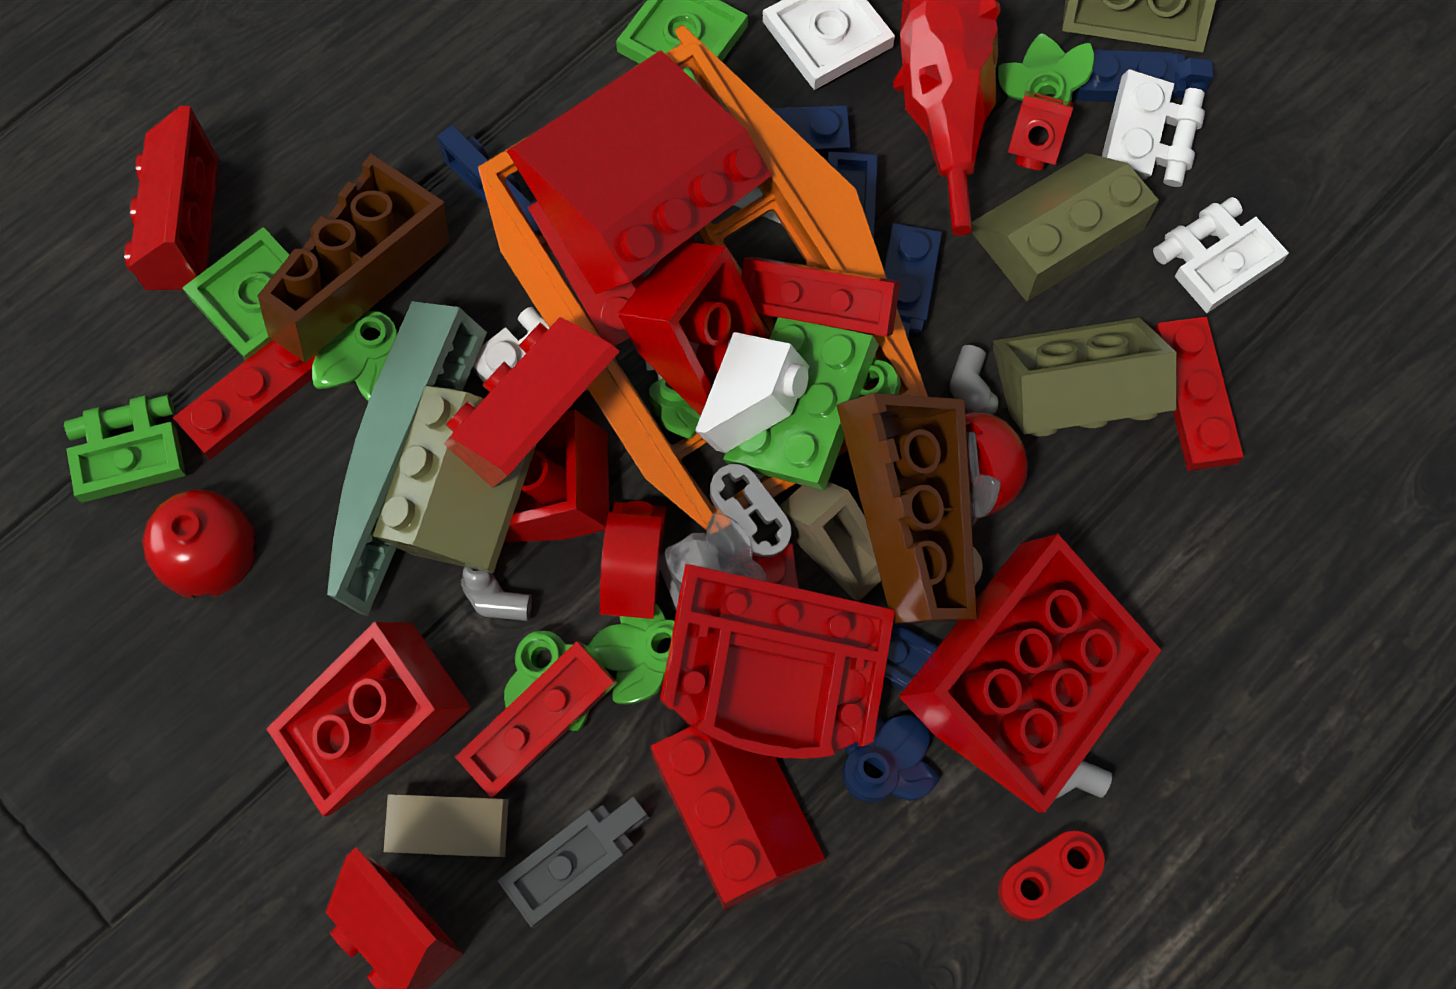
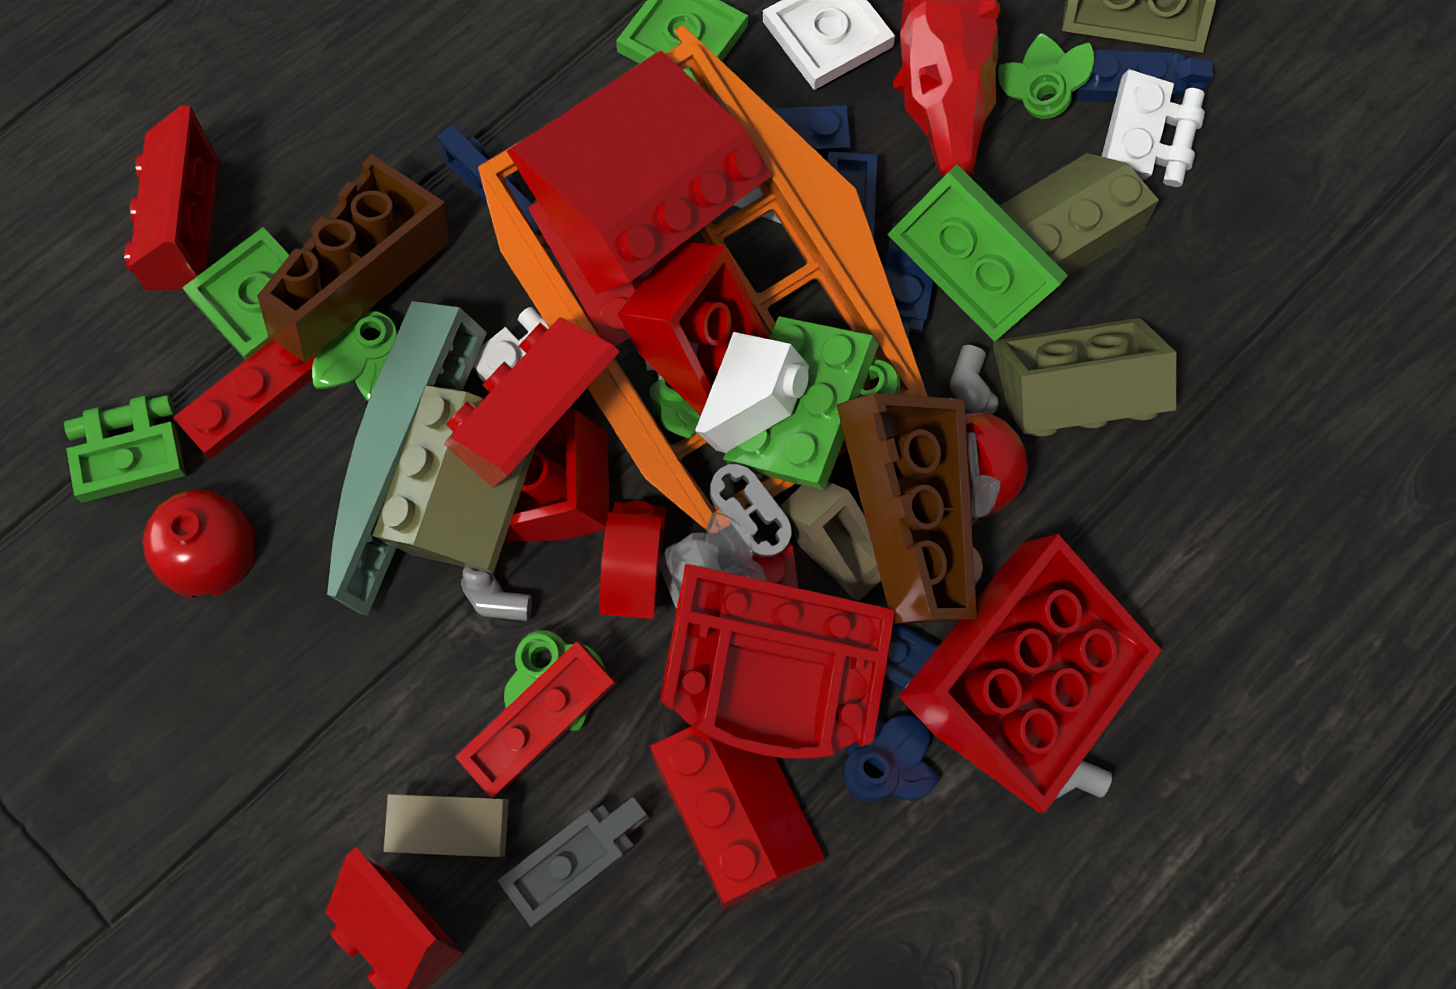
(367, 714): red slope -> none
(633, 654): bright green plate -> none
(821, 295): red plate -> none
(977, 253): none -> bright green plate
(1045, 112): red brick -> none
(1052, 874): red plate -> none
(1202, 402): red plate -> none
(1229, 264): white plate -> none

